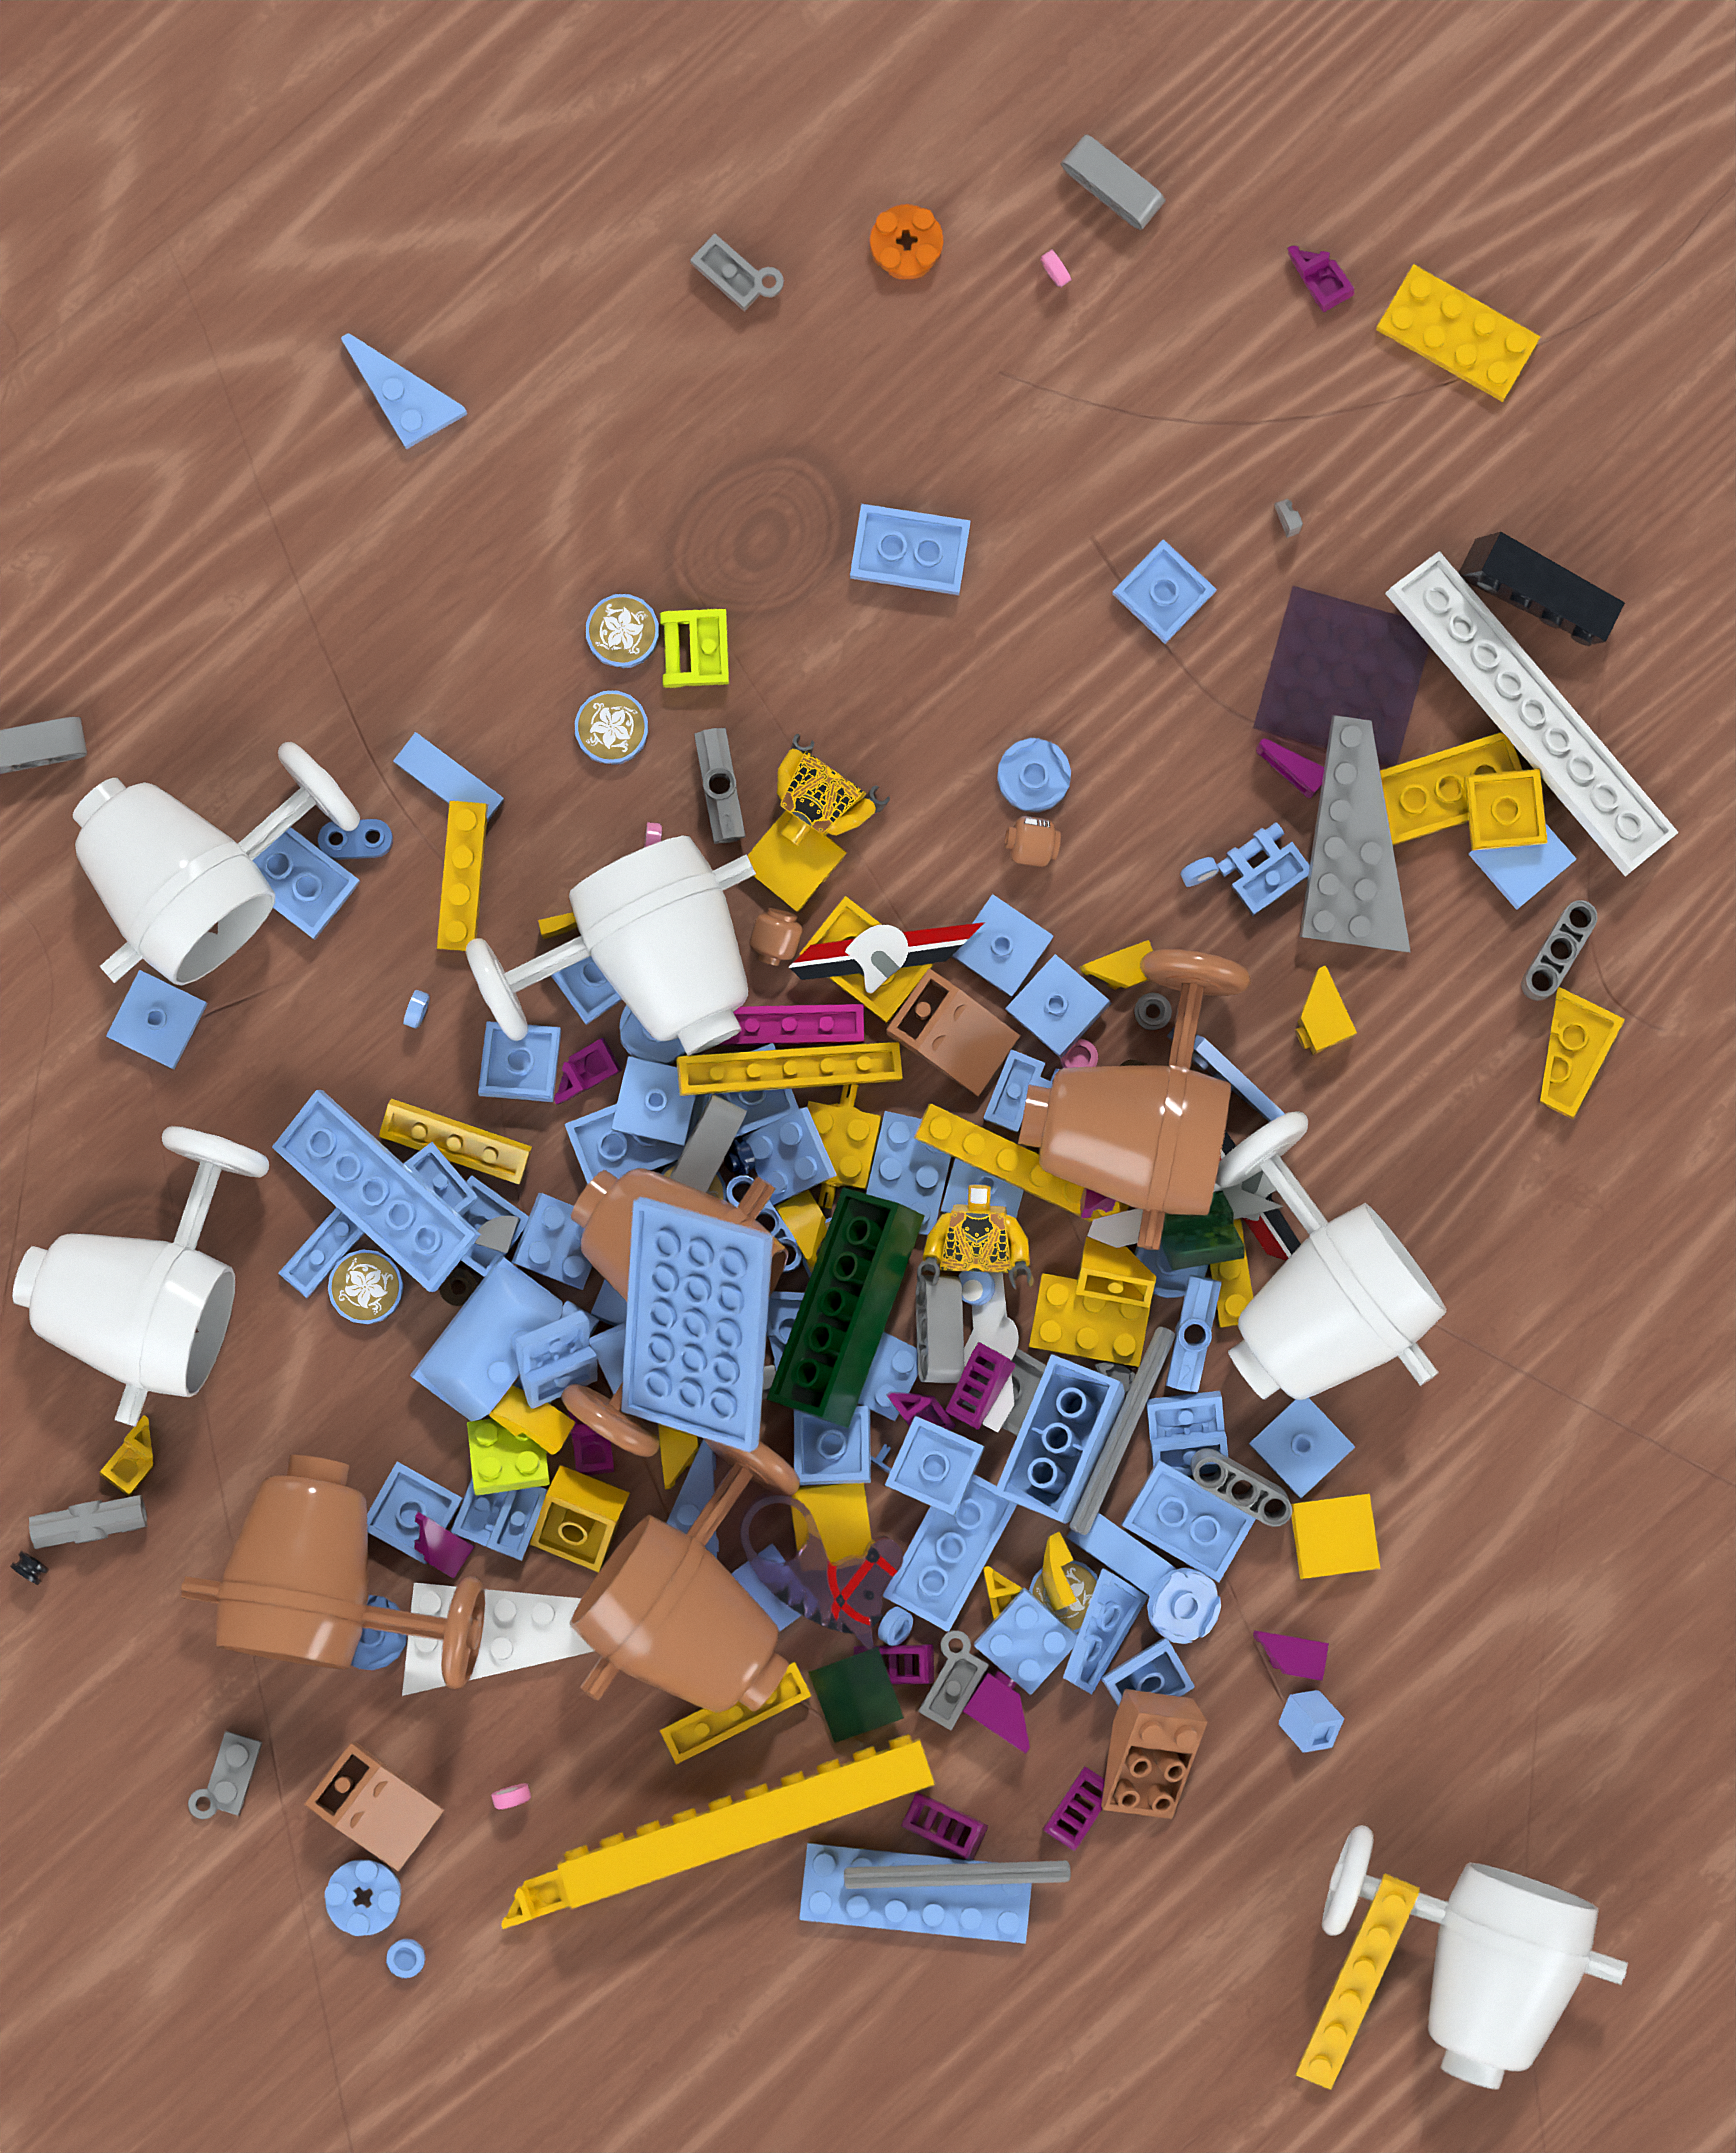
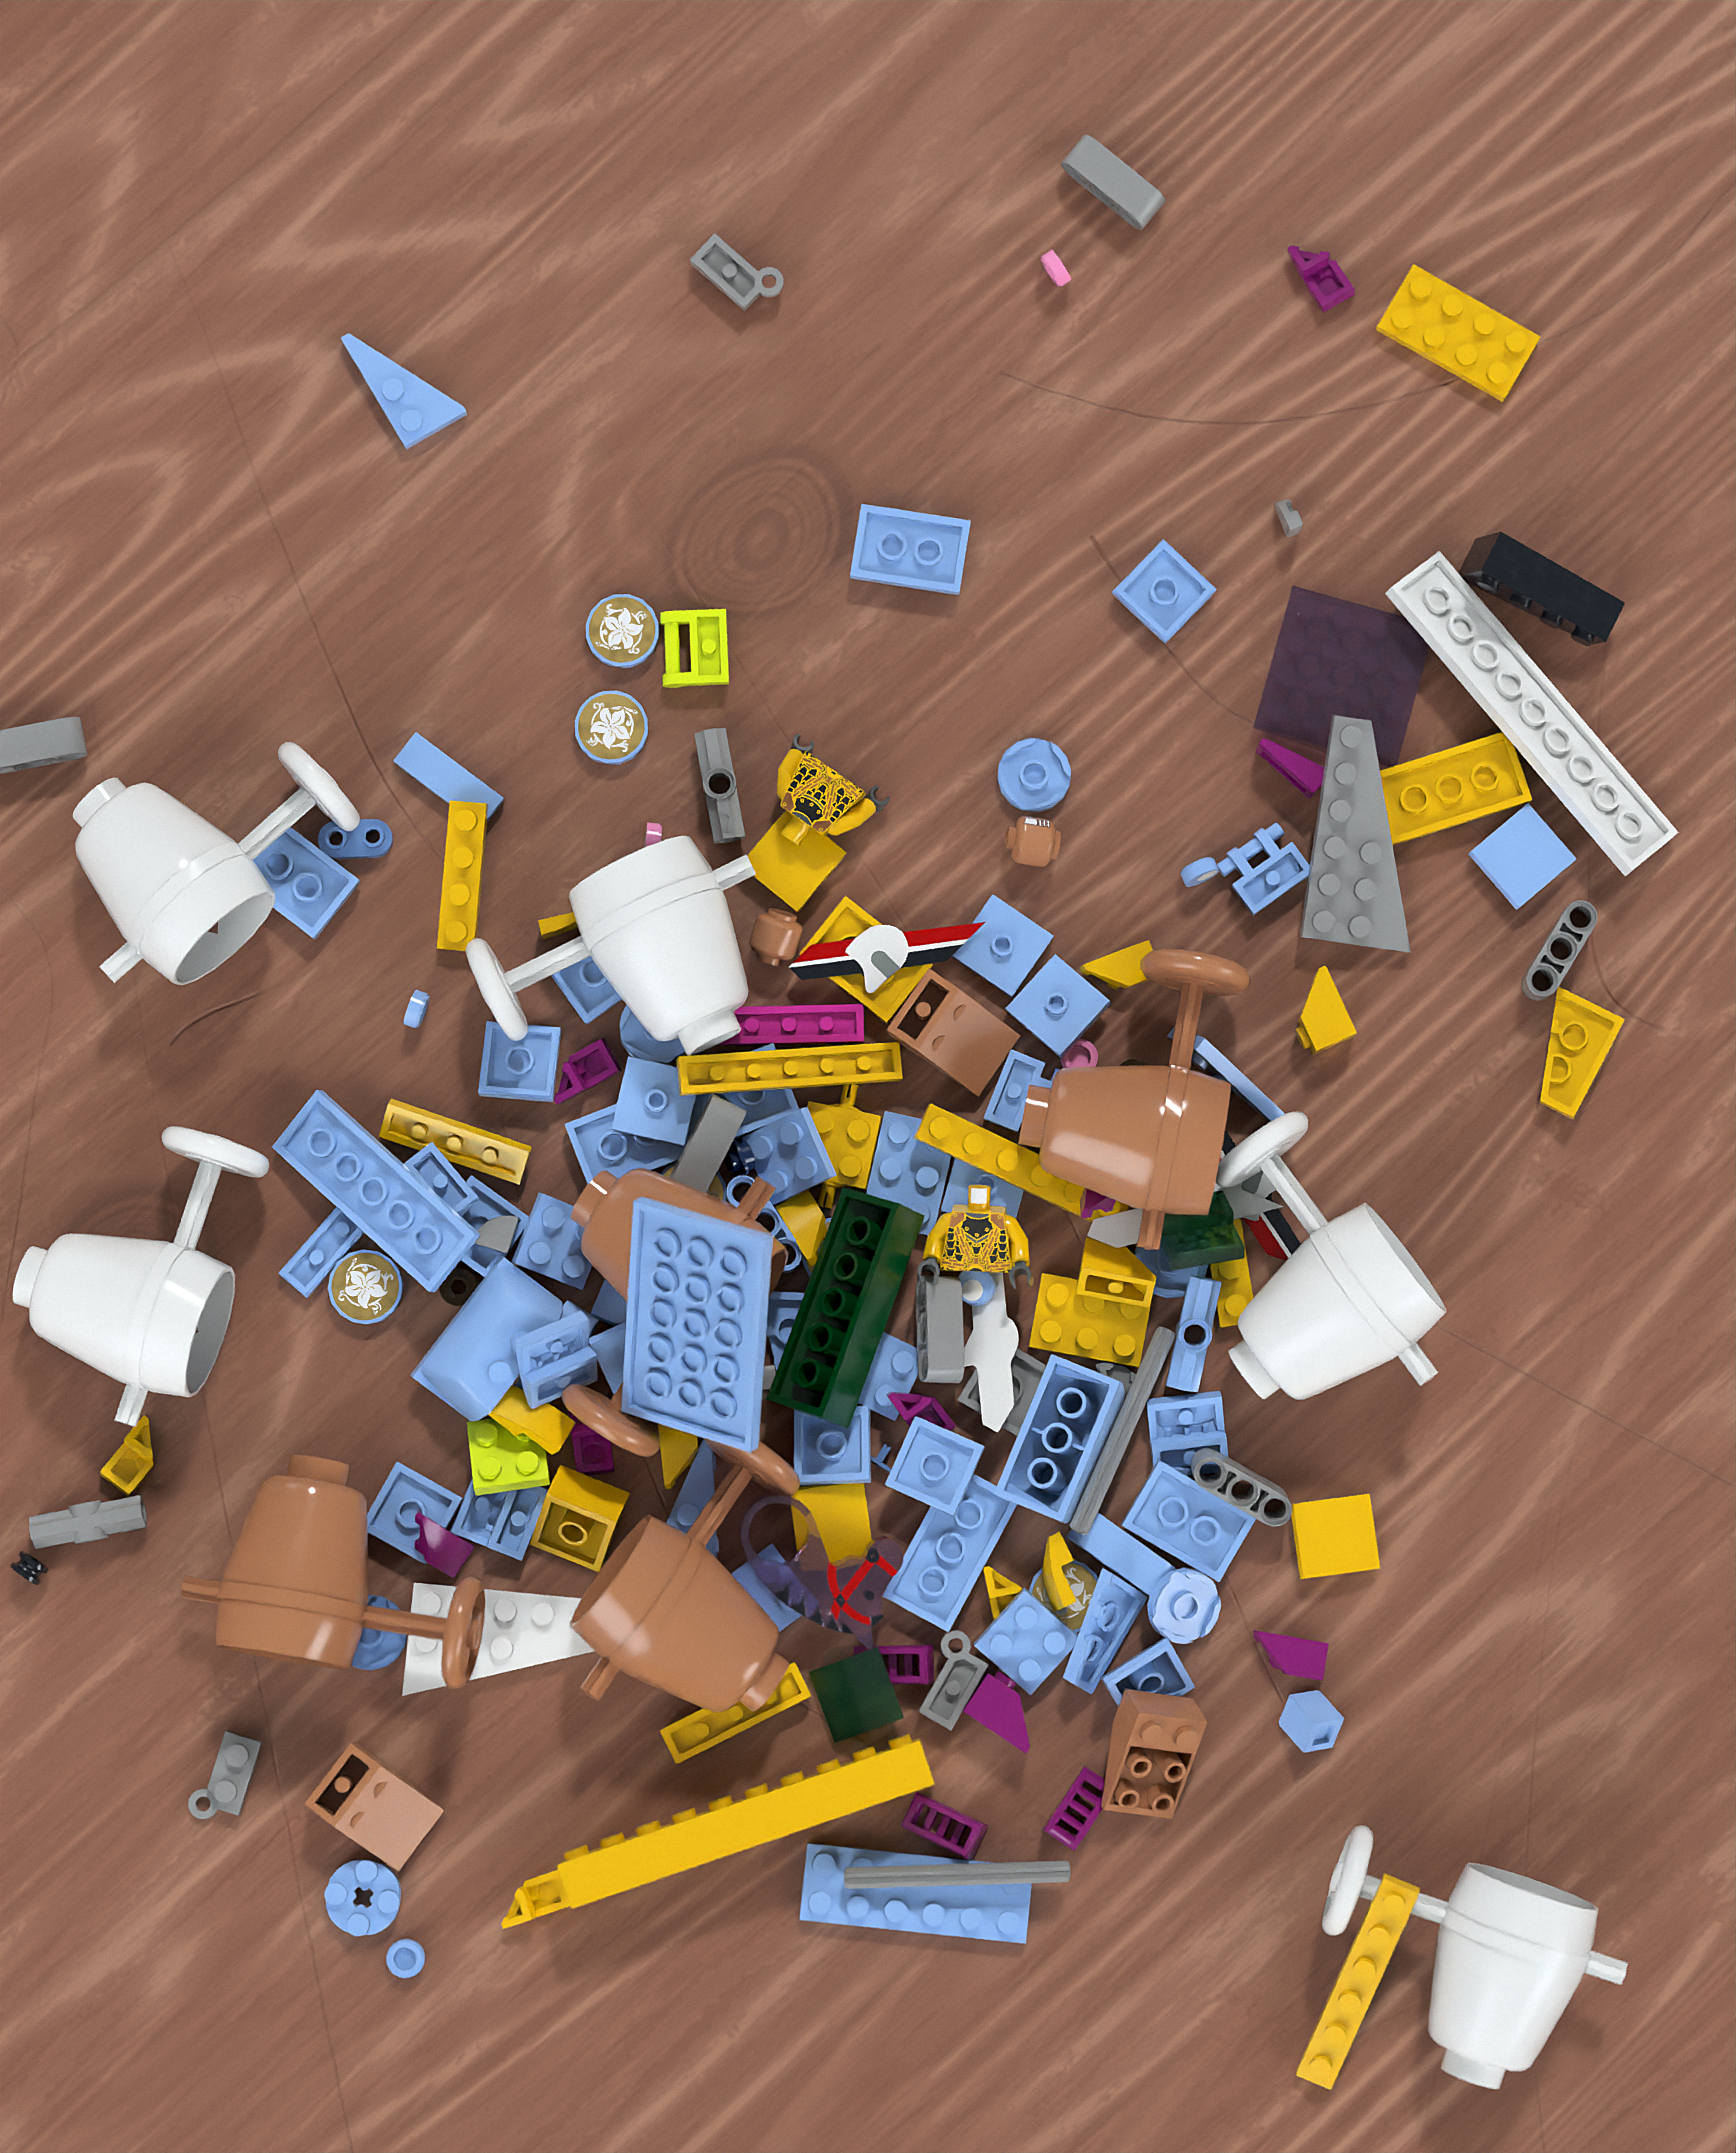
(156, 1019): light blue plate -> none
(511, 1796): bright pink tile -> none
(895, 1626): light blue tile -> none
(920, 225): orange plate -> none
(968, 1380): magenta slope -> none
(1157, 1000): light grey plate -> none
(1301, 1445): light blue plate -> none
(1505, 809): yellow plate -> none

